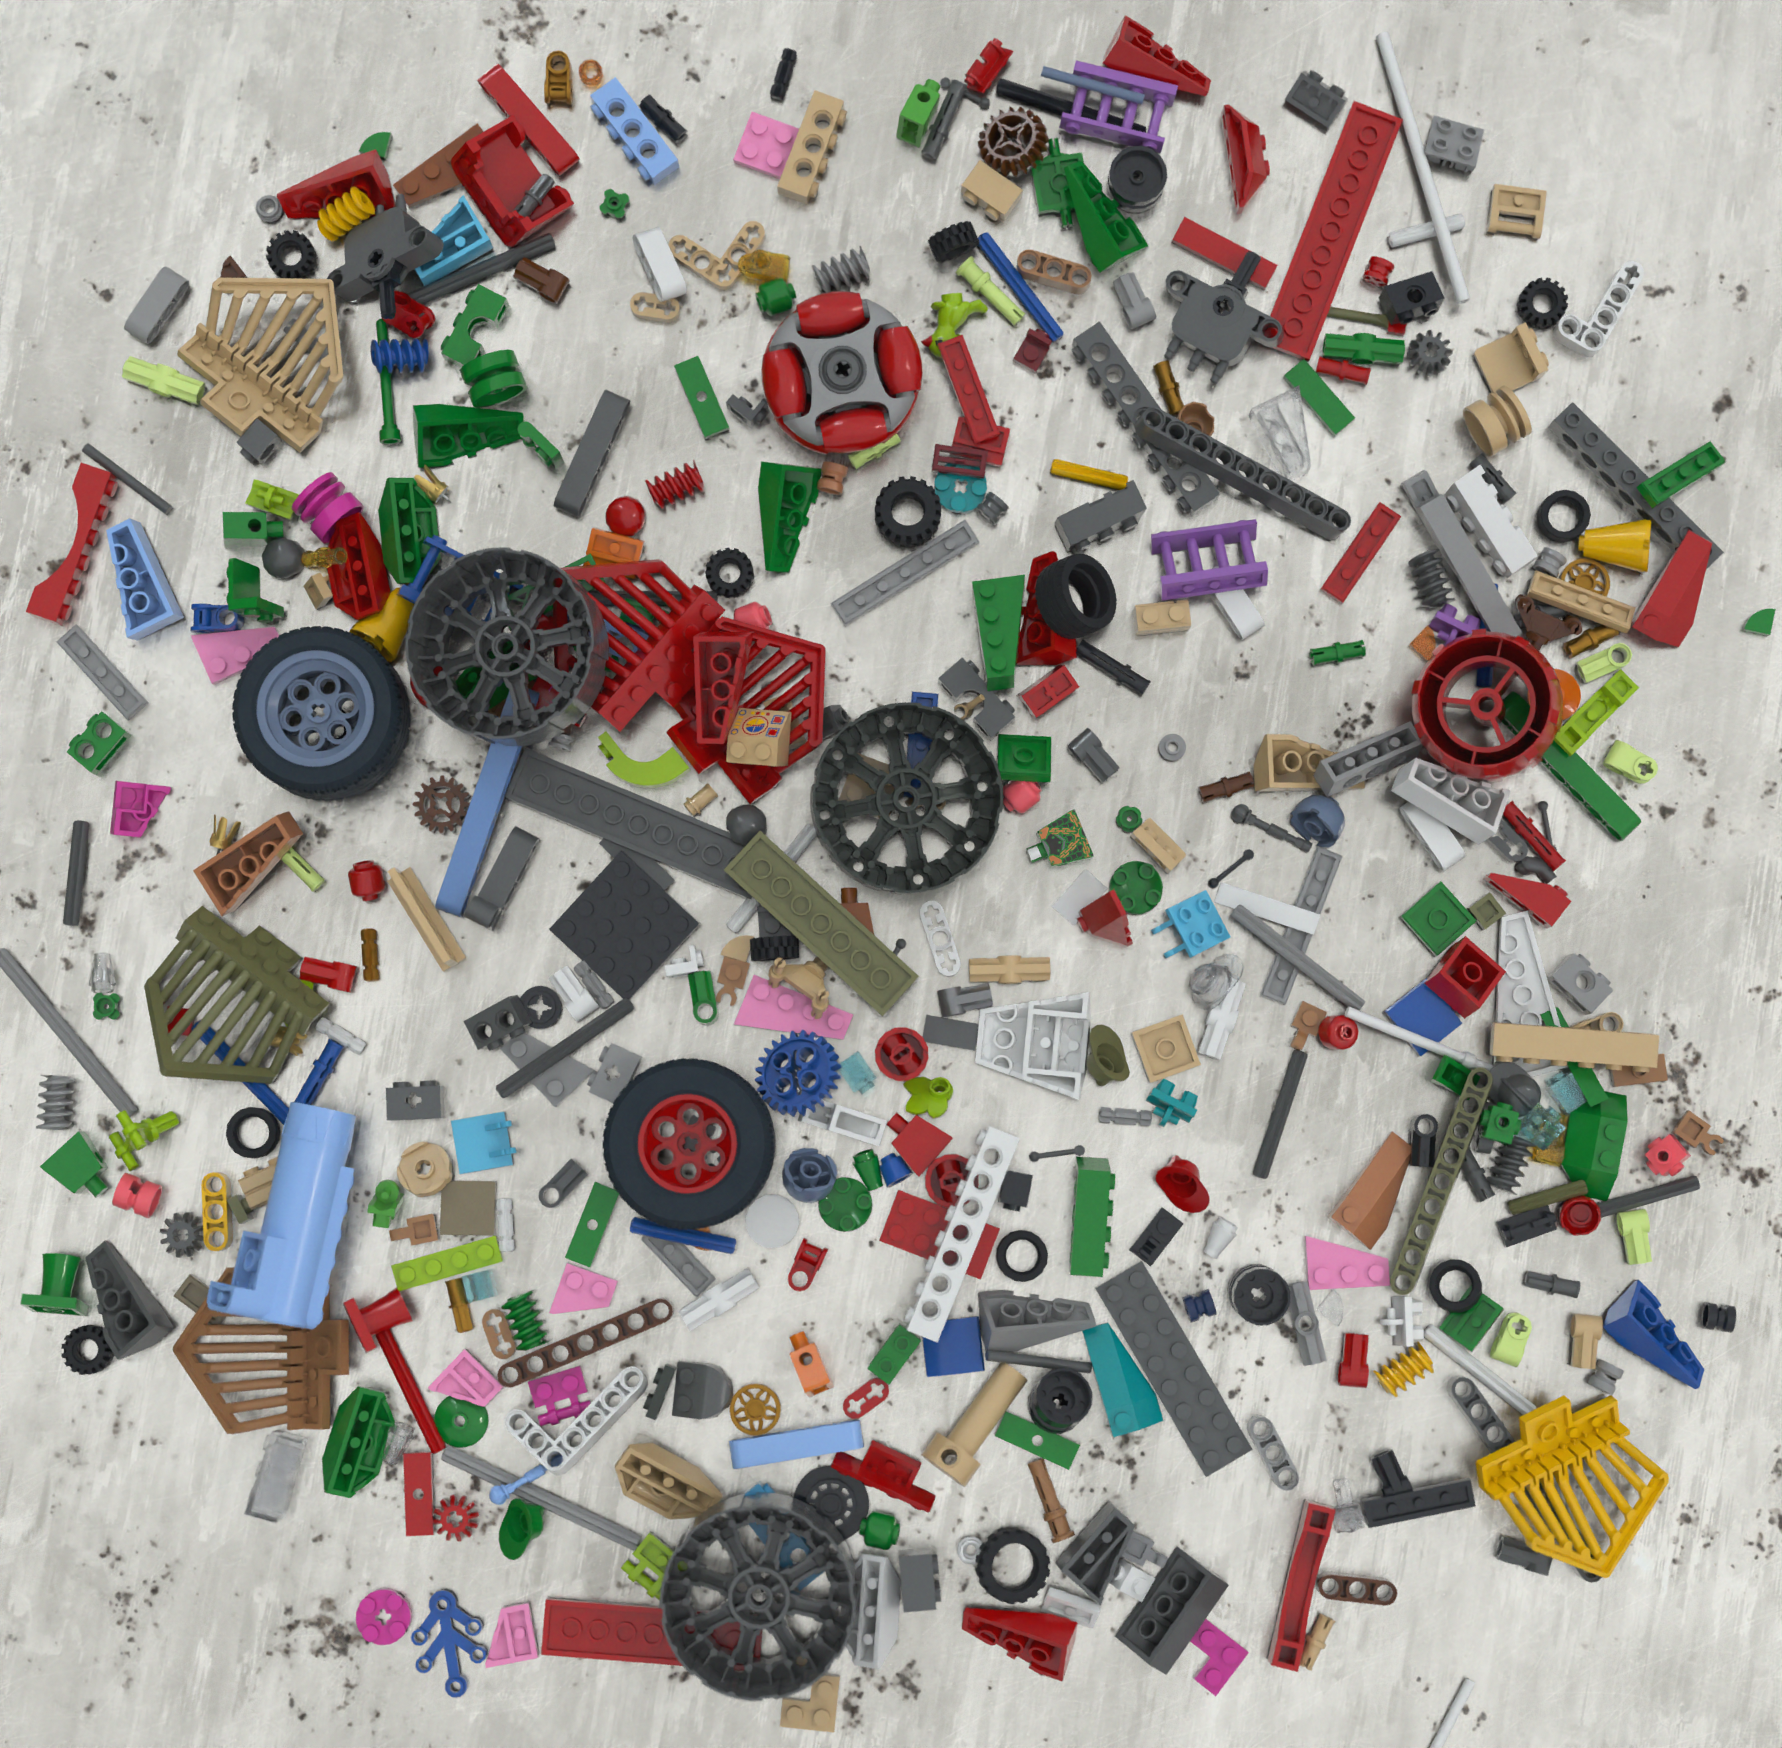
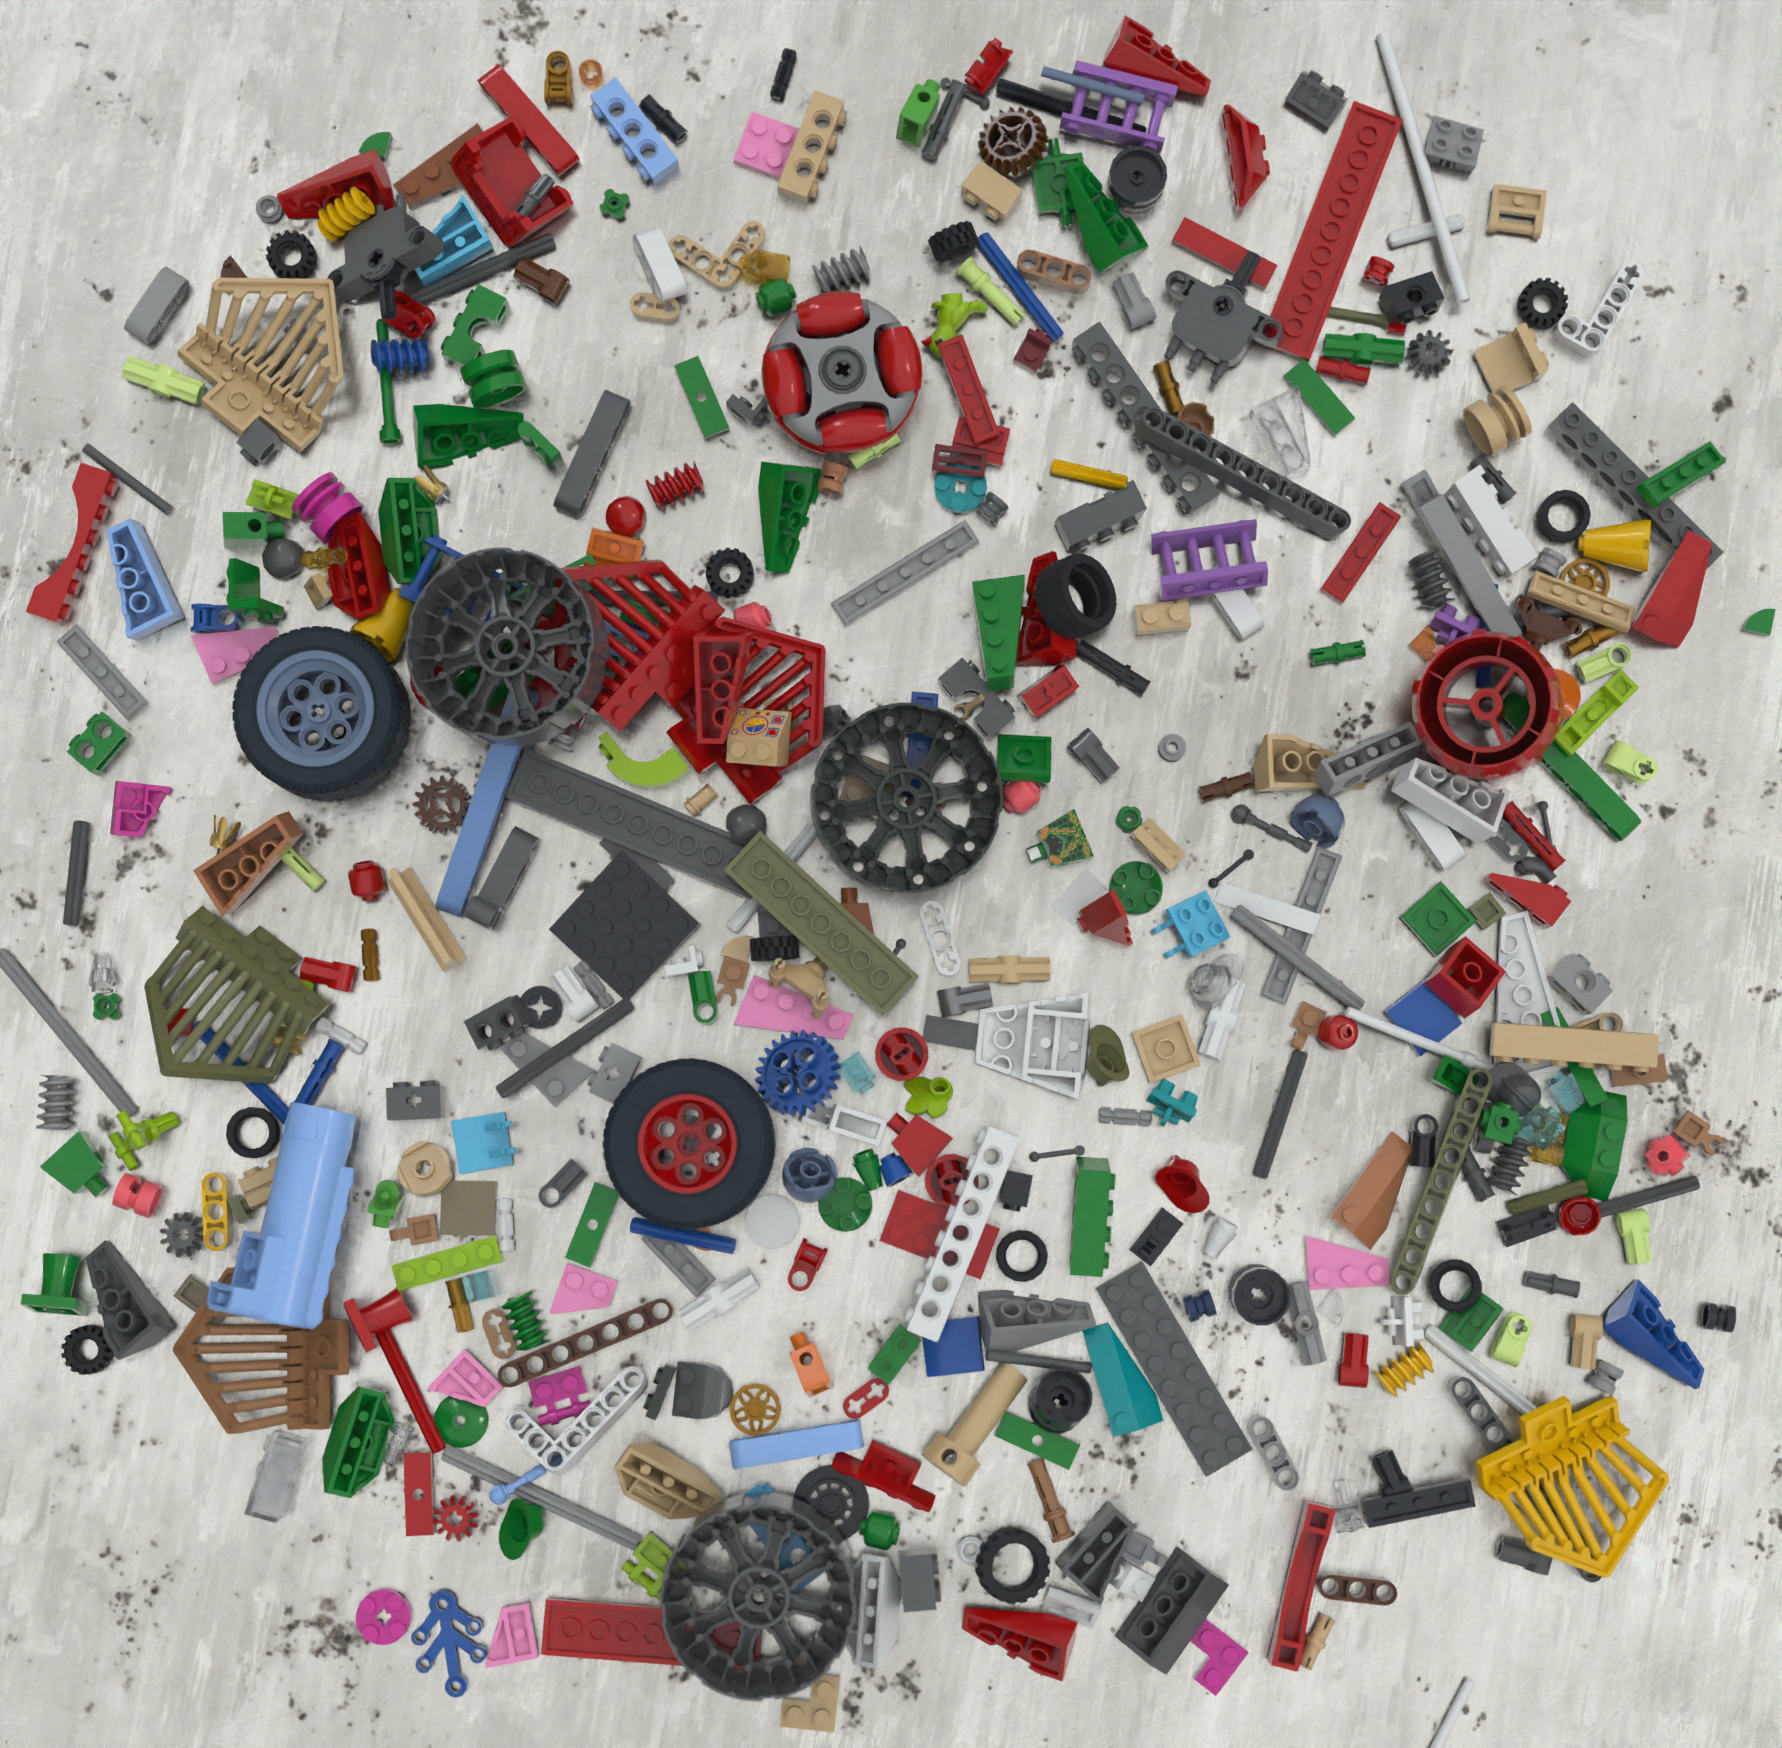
(913, 490): black tyre -> none

